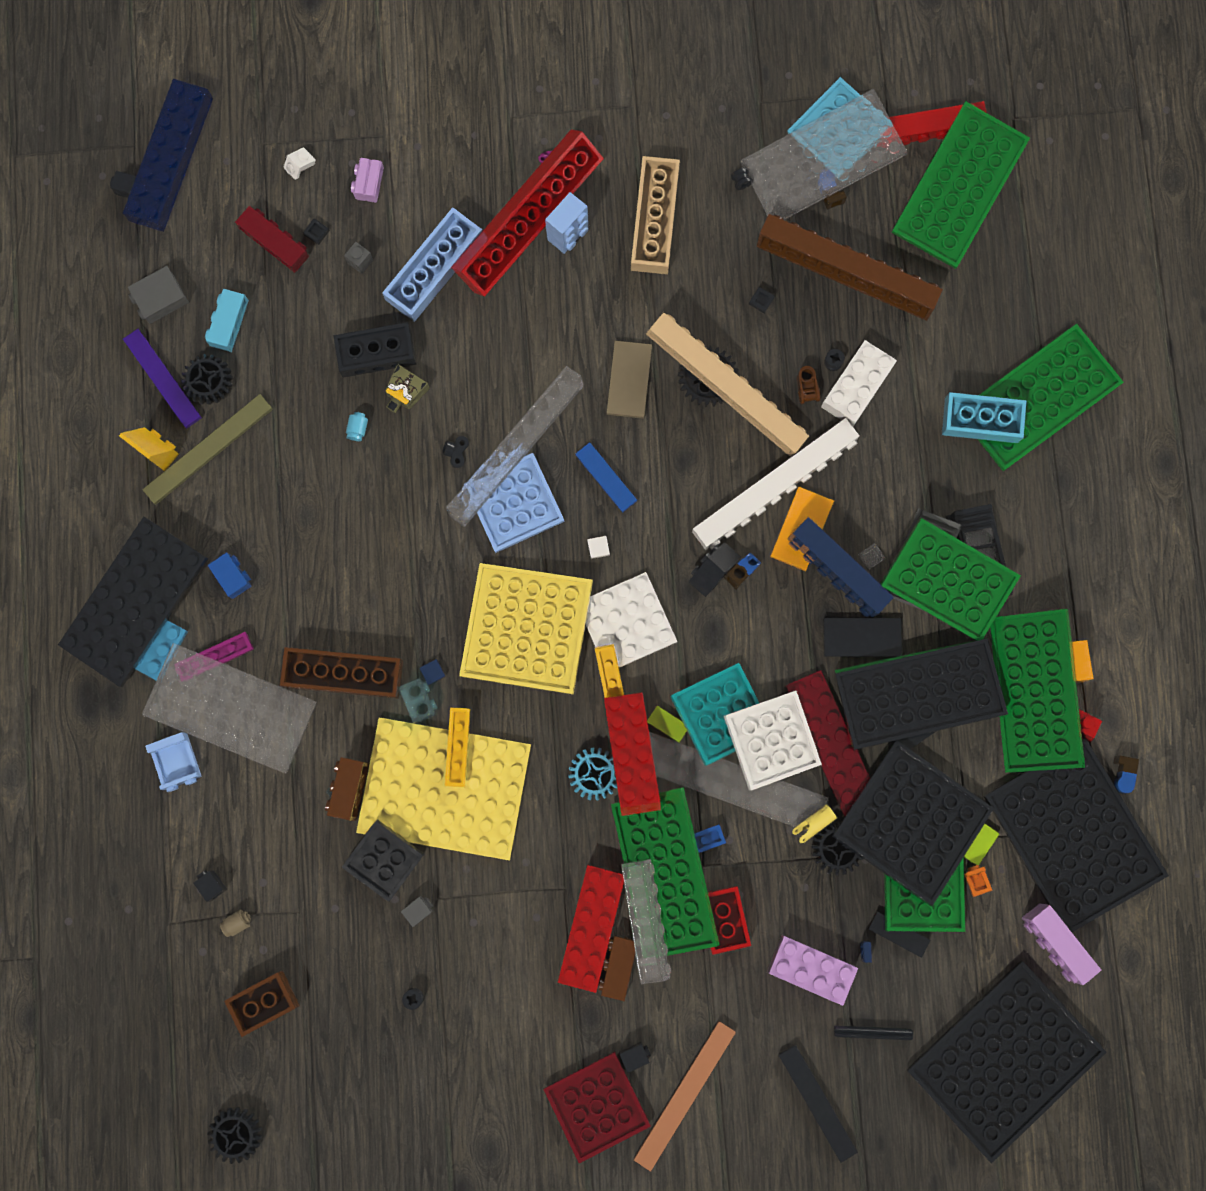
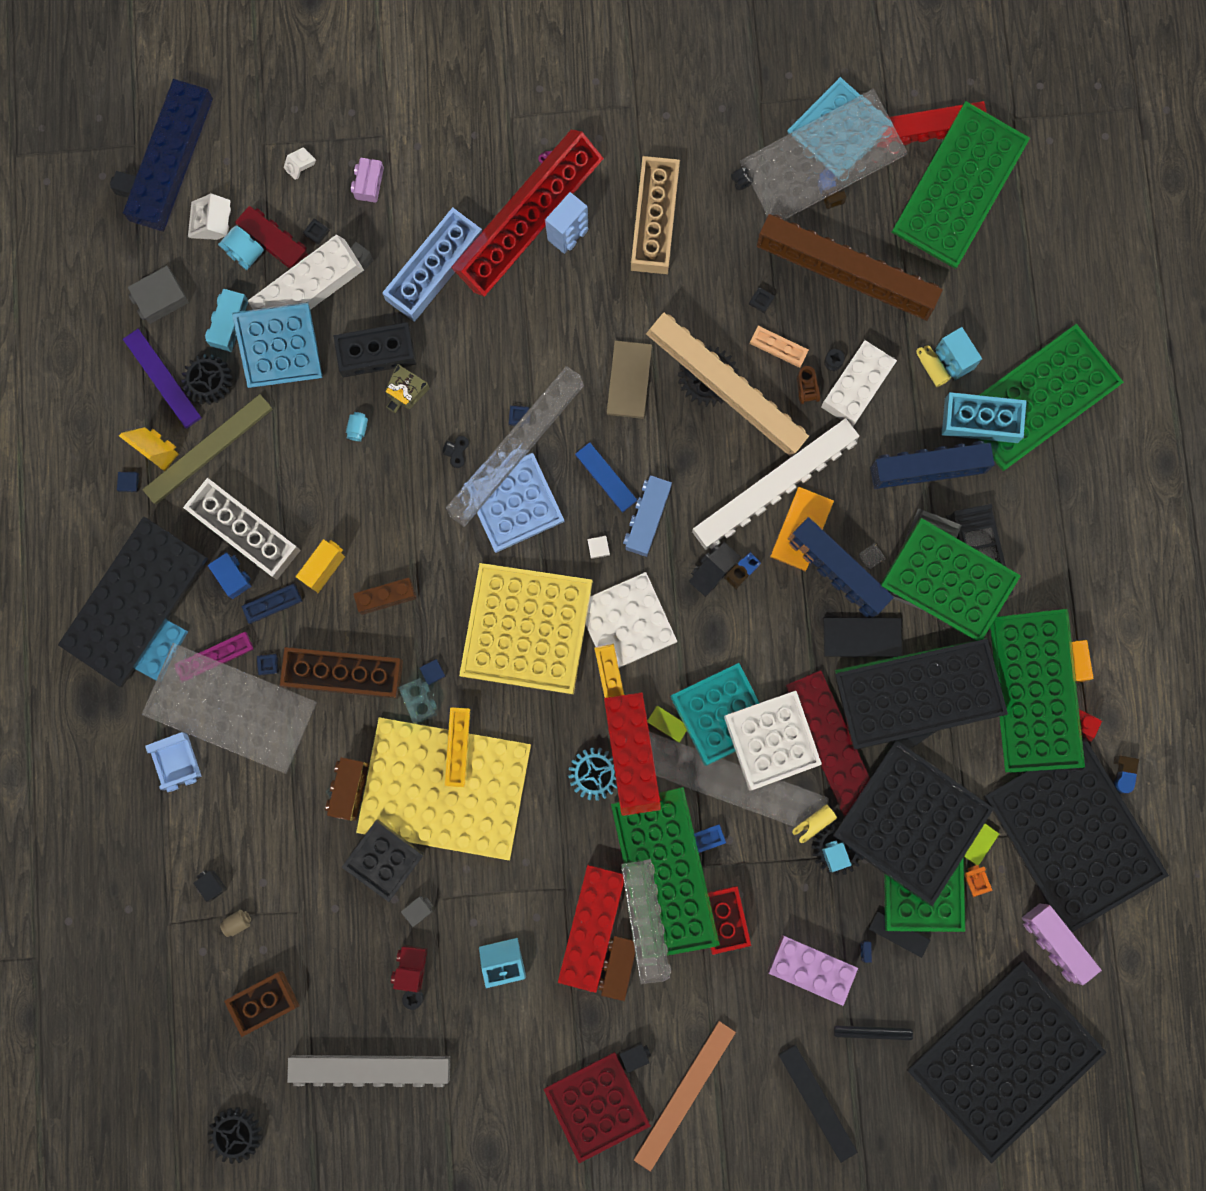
(127, 482): none -> dark blue tile
(209, 217): none -> white slope
(241, 247): none -> medium azure brick
(242, 528): none -> white brick
(267, 664): none -> dark blue tile
(271, 603): none -> dark blue tile
(277, 345): none -> dark azure plate
(311, 278): none -> white brick
(321, 565): none -> yellow brick
(368, 1069): none -> light grey brick
(385, 596): none -> reddish brown brick
(410, 970): none -> dark red brick
(502, 963): none -> medium azure slope
(516, 414): none -> dark blue tile
(648, 515): none -> medium blue brick
(779, 346): none -> light nougat tile
(836, 856): none -> medium azure brick
(932, 465): none -> dark blue brick
(933, 366): none -> light yellow piece
(958, 354): none -> medium azure brick

